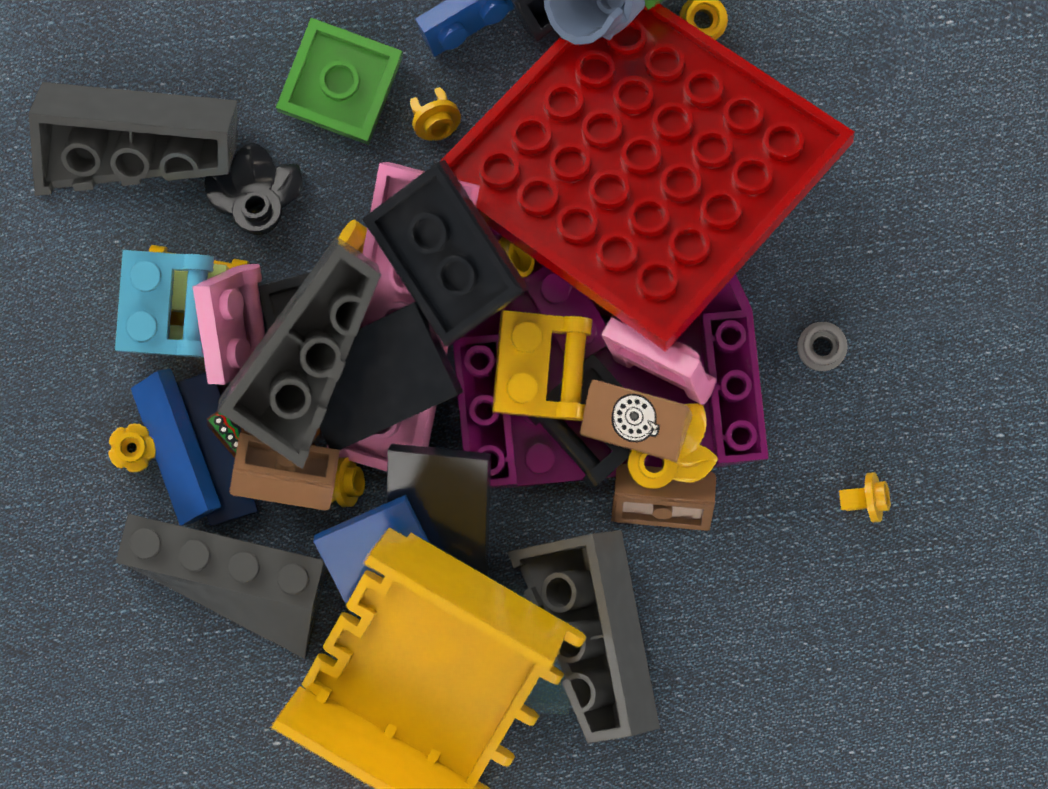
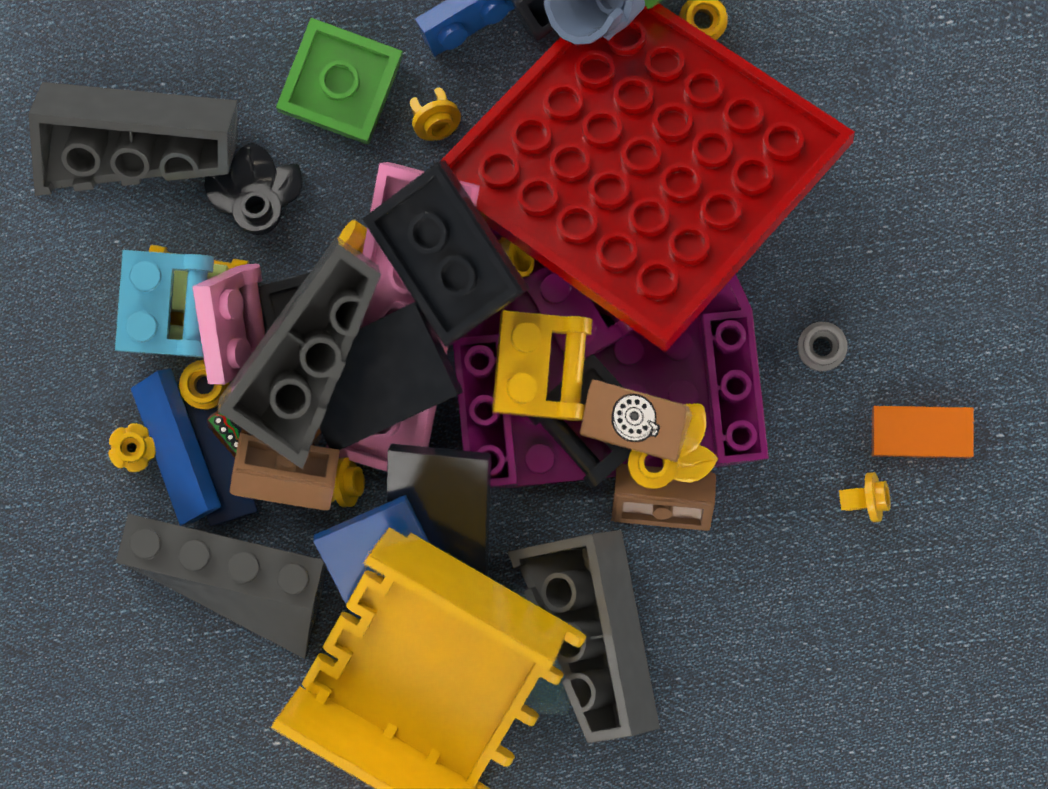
(188, 389): none -> yellow plate
(676, 366): bright pink plate -> none
(922, 431): none -> orange tile

